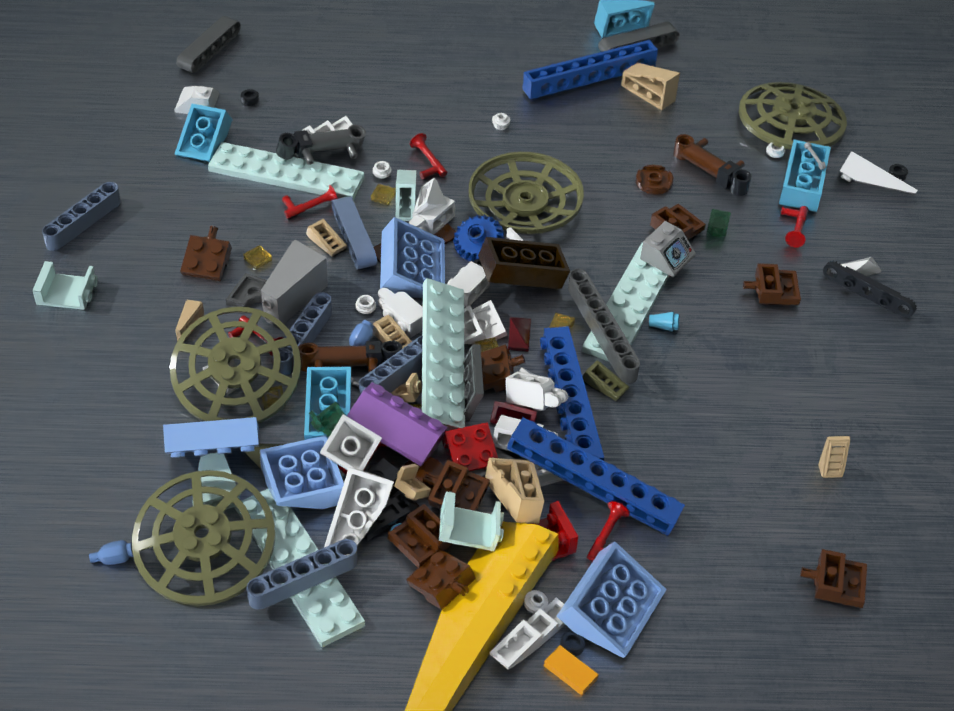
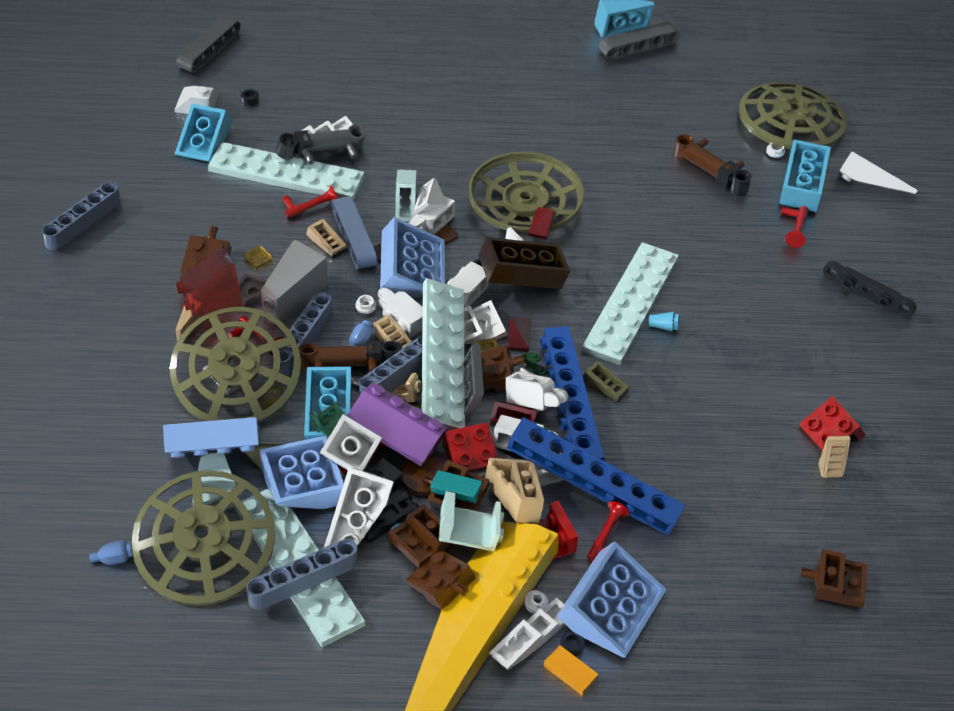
(62, 289): light aqua panel -> none
(210, 284): none -> clear red windscreen
(382, 169): white plate -> none
(383, 194): clear yellow tile -> none
(409, 484): tan bracket -> none
(418, 141): red piece -> none
(463, 487): none -> teal slope
(465, 241): blue gear -> none
(501, 121): white plate -> none
(531, 360): none -> dark green piece
(542, 223): none -> dark red slope
(562, 320): clear yellow tile -> none
(587, 69): blue brick -> none
(603, 326): dark grey beam -> none
(652, 84): tan wedge -> none
(654, 179): reddish brown tile -> none
(667, 249): light grey slope -> none
(680, 218): reddish brown plate -> none
(718, 223): clear green bracket -> none
(775, 285): reddish brown plate -> none
(807, 145): light grey hinge -> none
(829, 421): none -> red bracket
(864, 266): white slope -> none
(898, 171): black tile -> none

